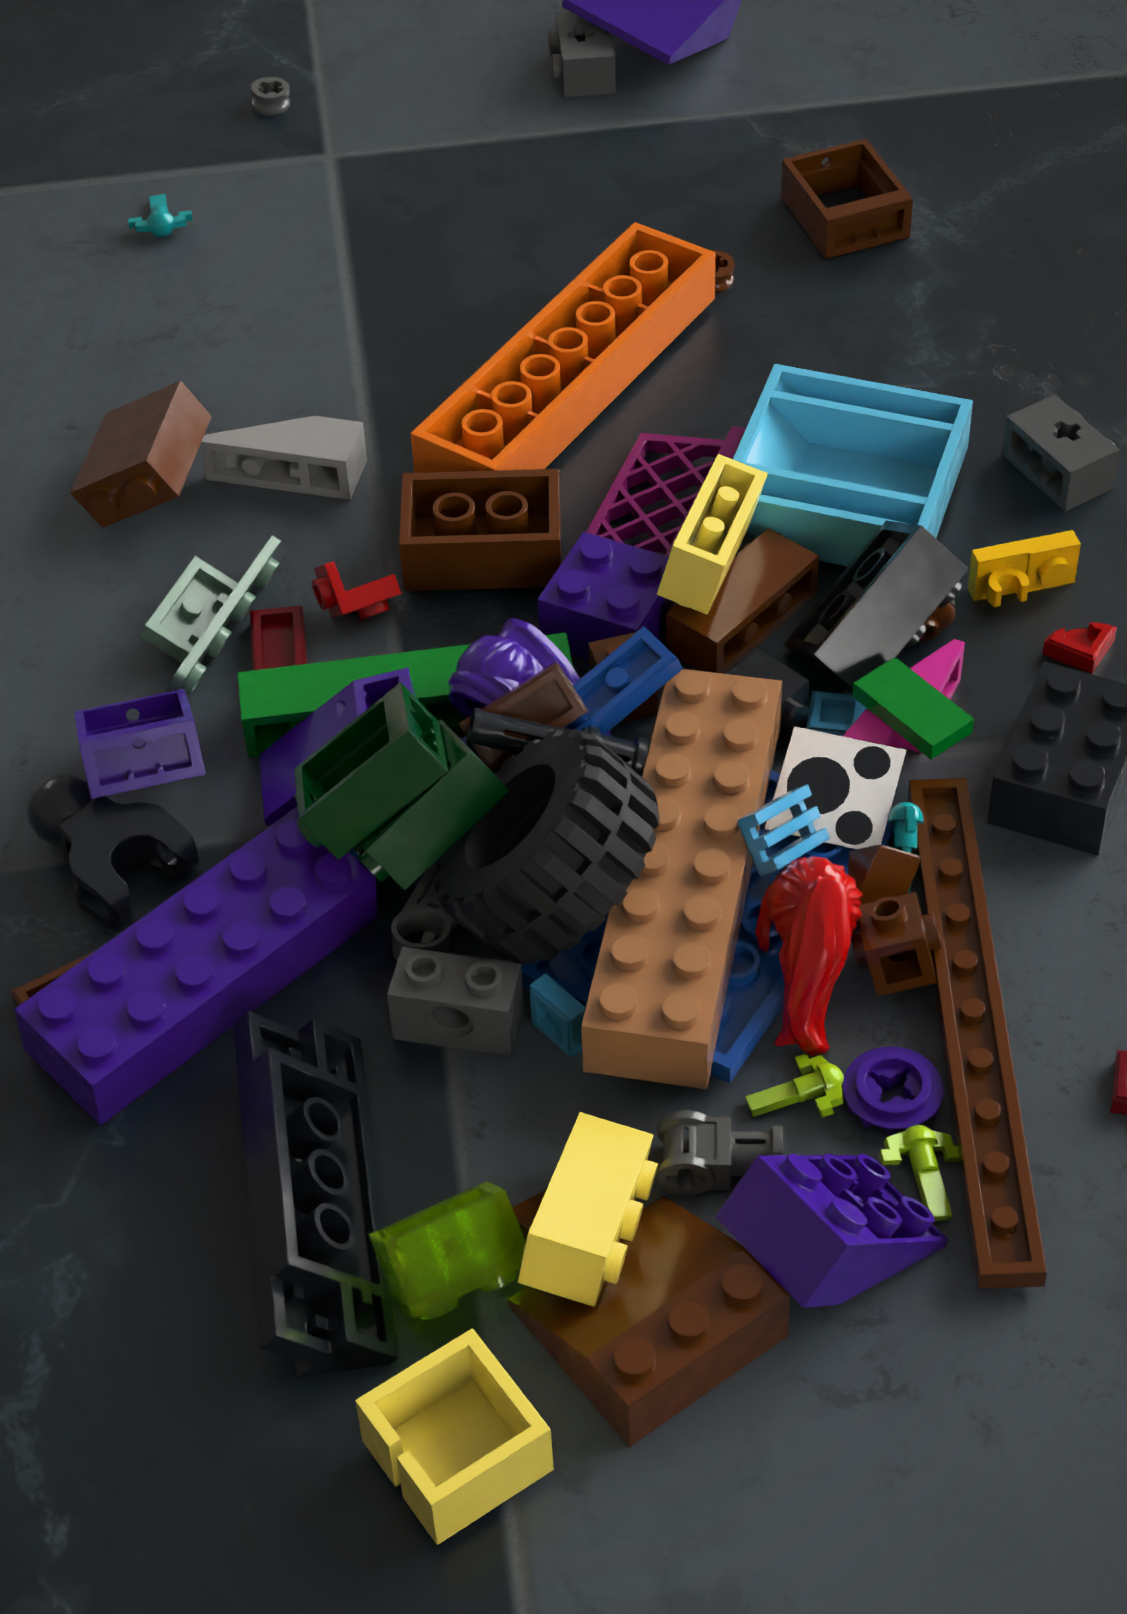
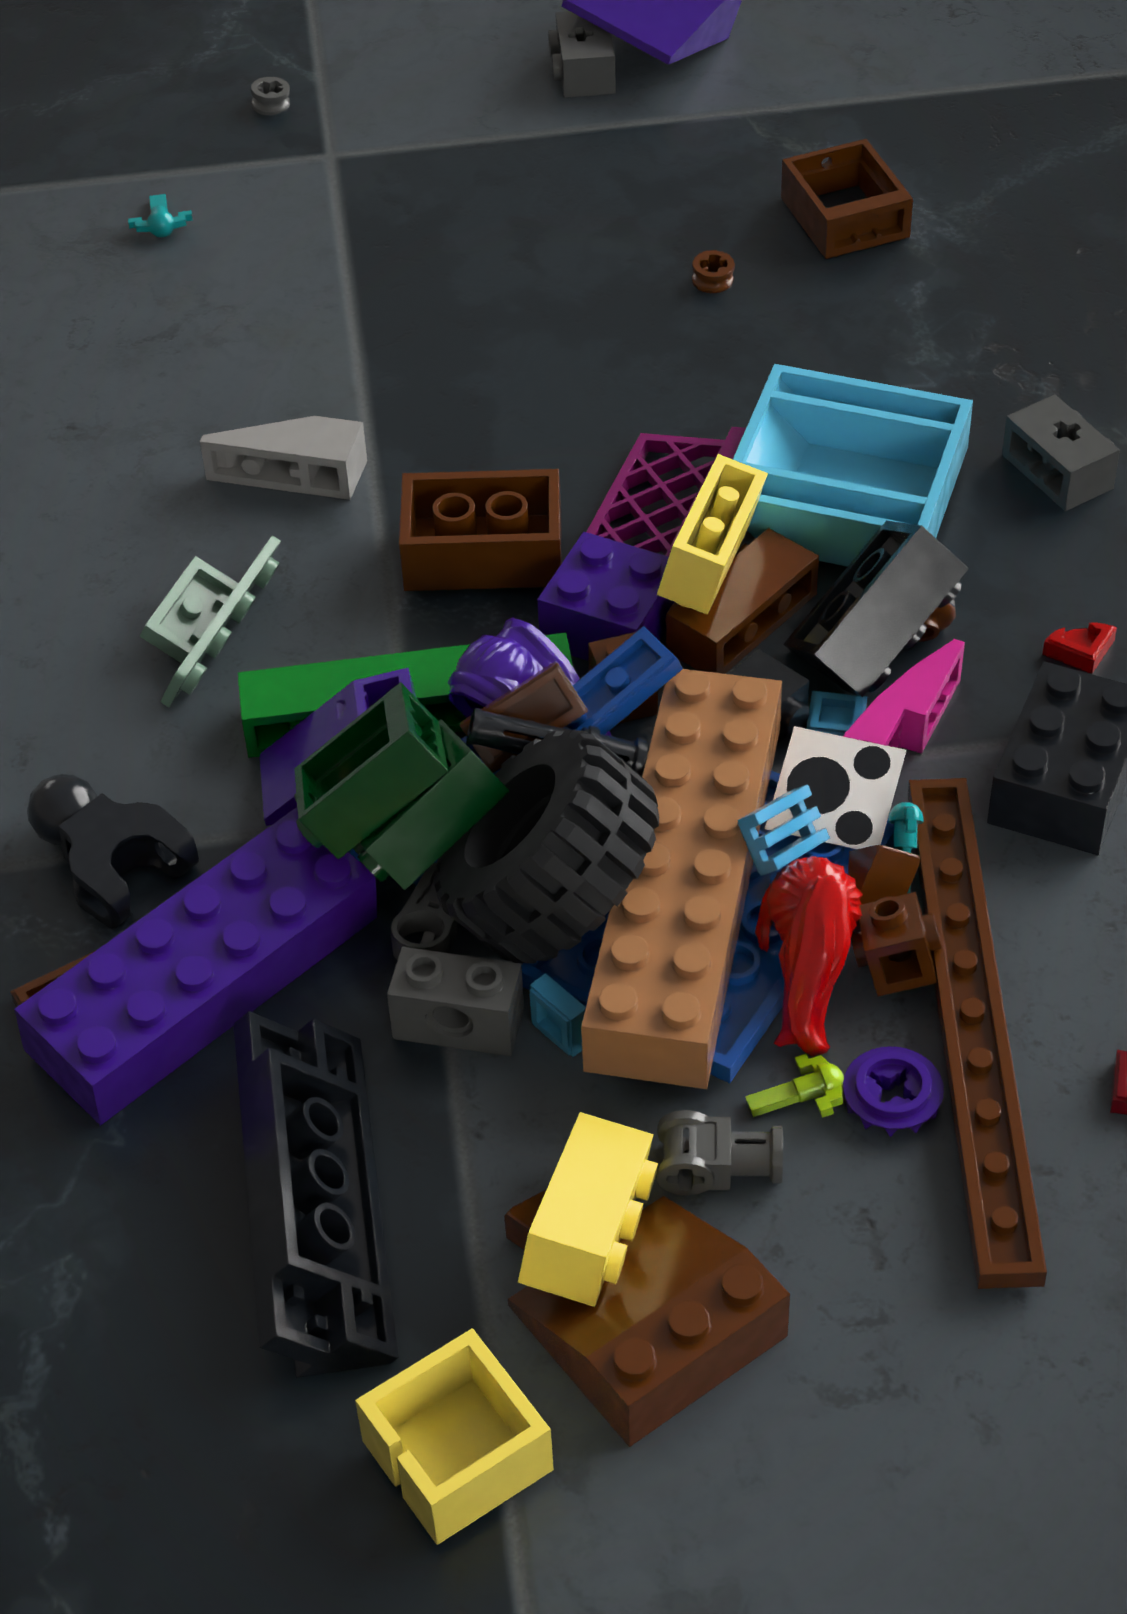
(139, 752): dark purple window -> none
(141, 454): reddish brown brick -> none
(278, 637): dark red tile -> none
(366, 599): red bracket -> none
(451, 1251): clear neon green brick -> none
(570, 357): orange brick -> none
(827, 1224): dark purple slope -> none
(913, 708): green tile -> none
(919, 1144): lime piece -> none
(1023, 566): yellow plate -> none

